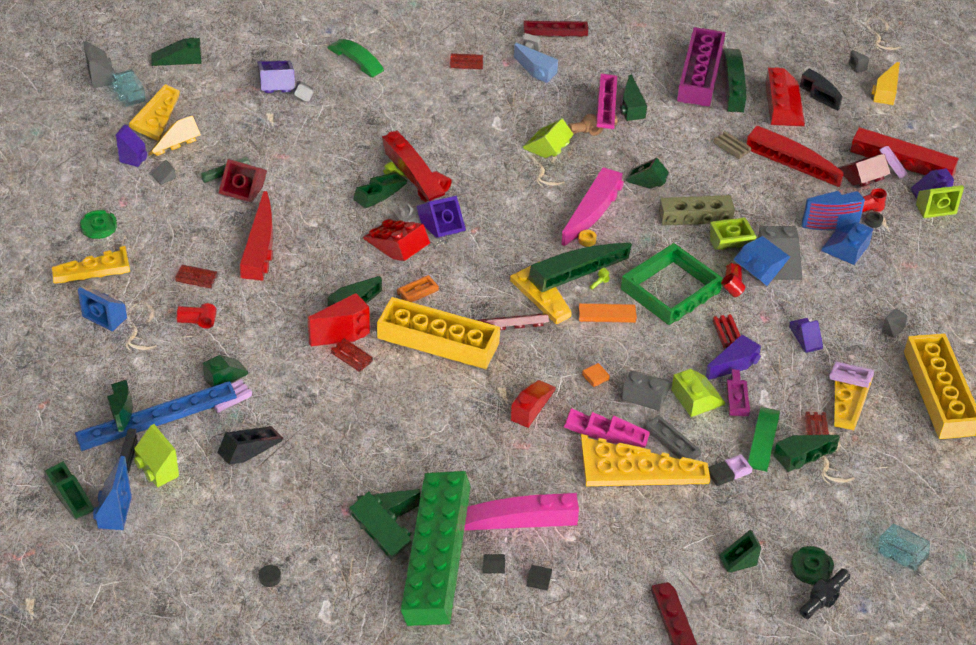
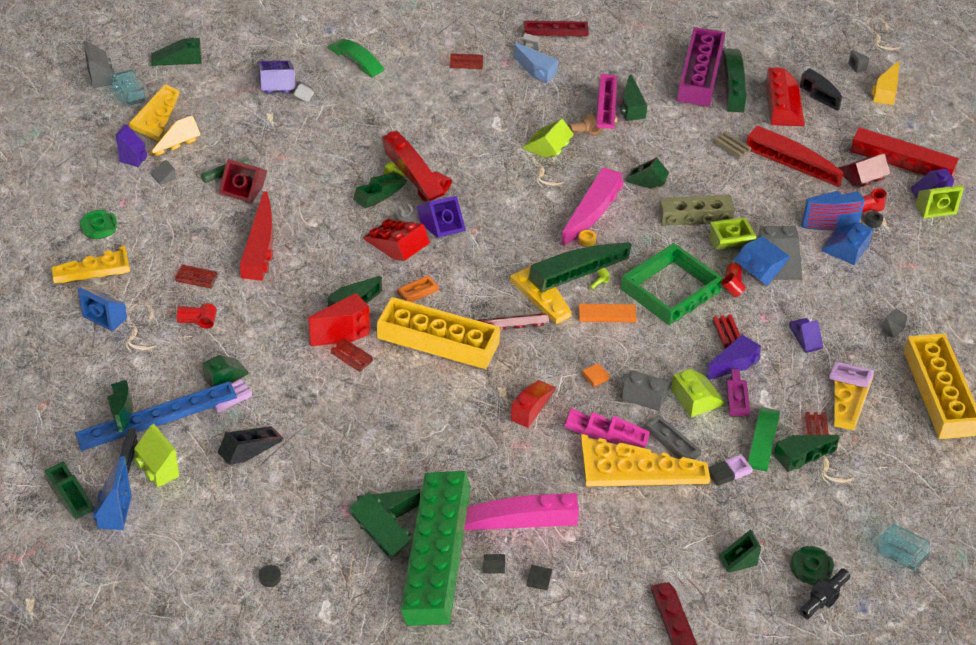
(894, 162): lavender tile -> none

